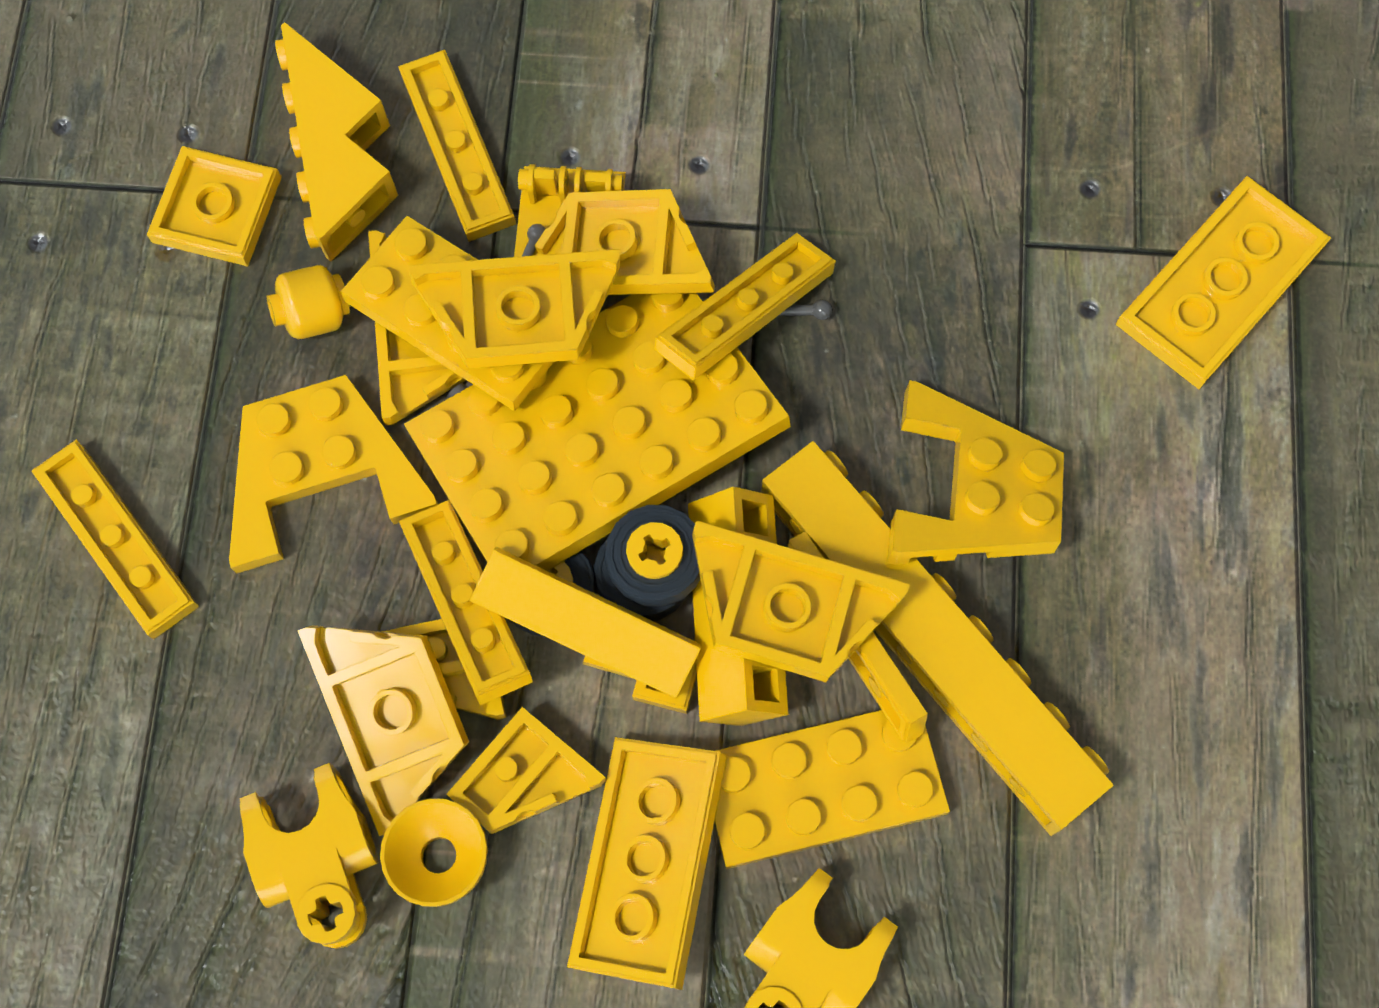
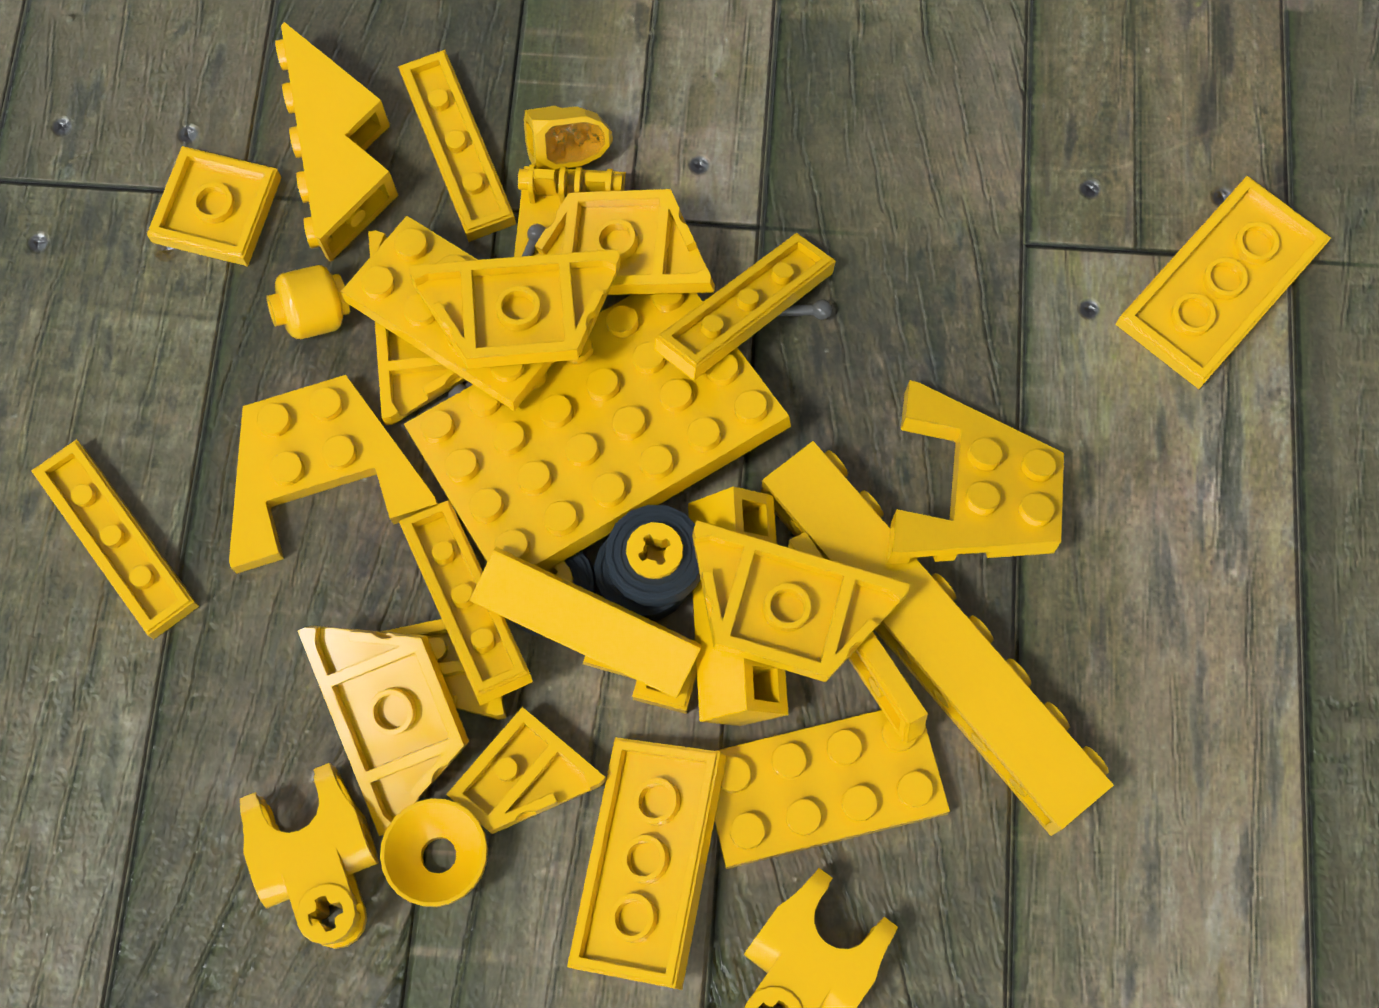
(565, 136): none -> rock

